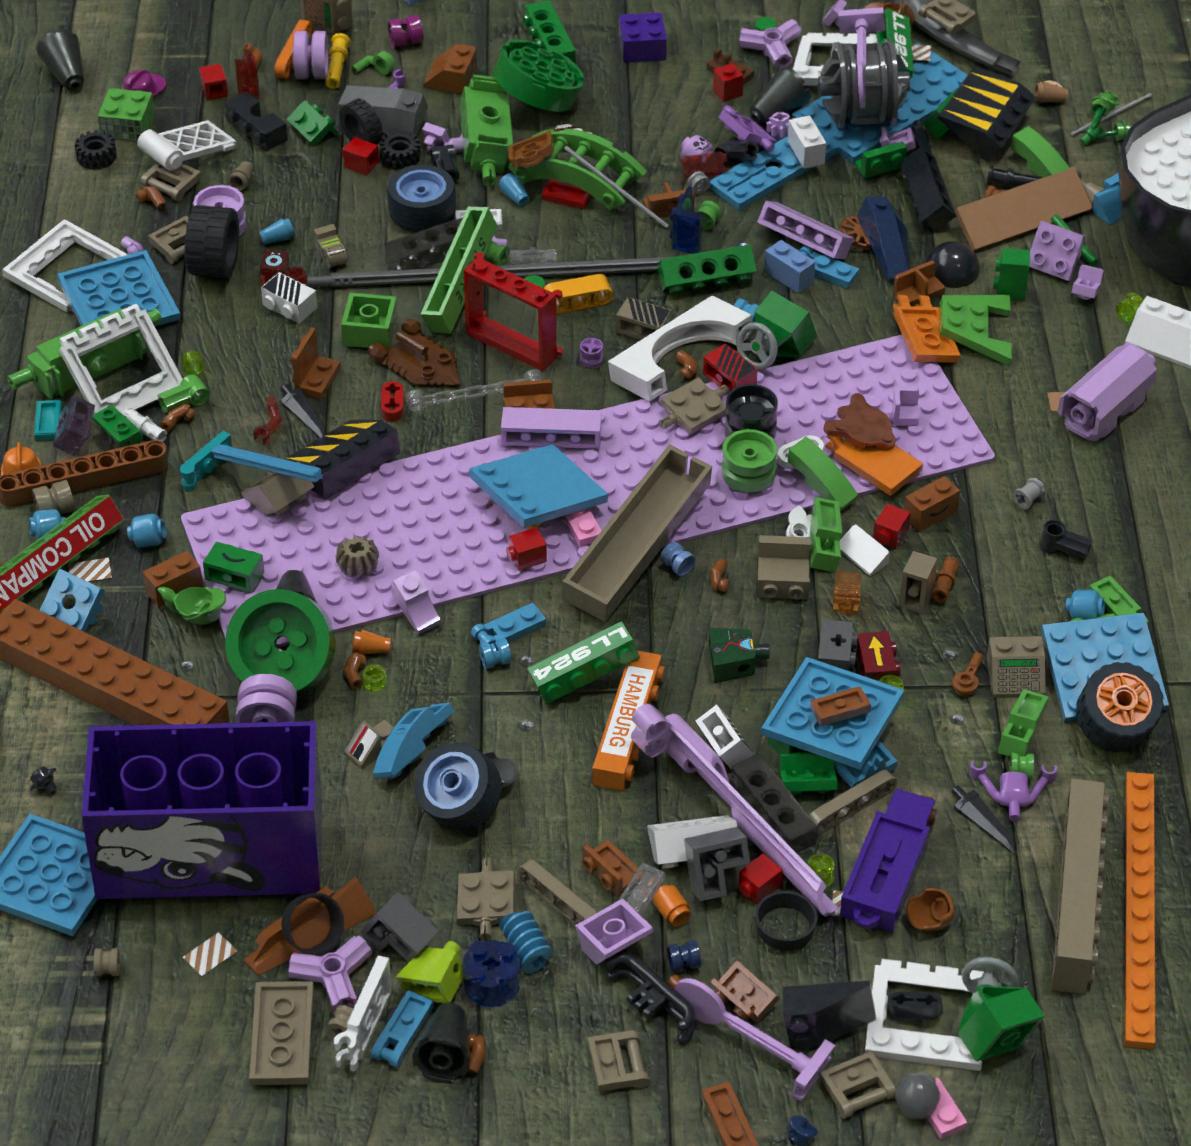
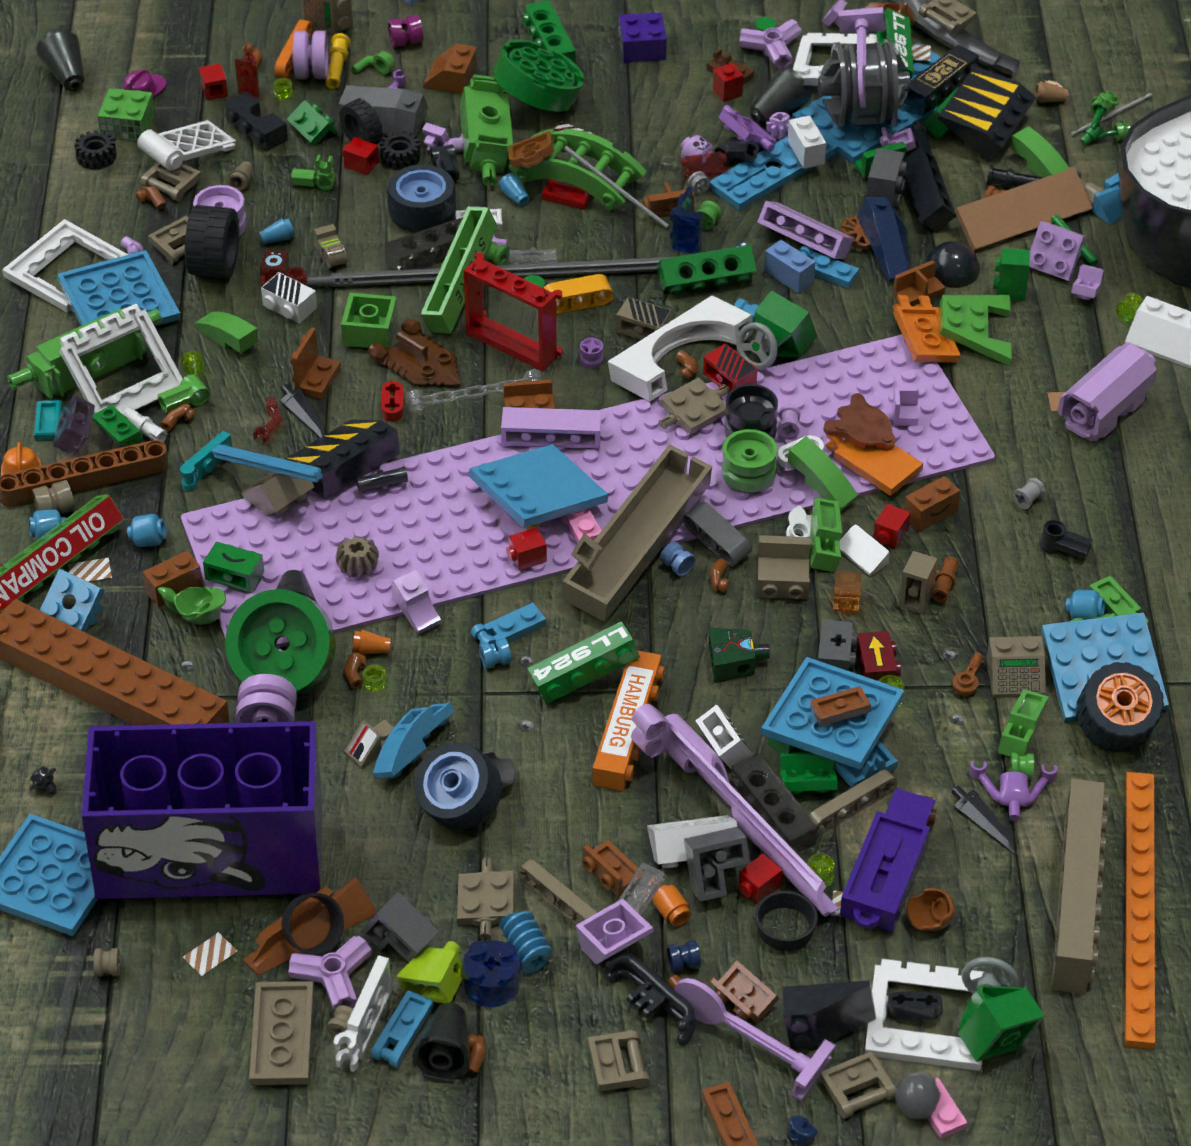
(228, 330): none -> bright green slope
(282, 88): none -> clear neon green bush
(323, 178): none -> bright green bar
(382, 479): none -> black pin
(587, 551): none -> dark tan slope
(717, 533): none -> dark grey beam
(789, 419): none -> lavender bush
(886, 176): none -> dark grey brick
(940, 79): none -> black brick

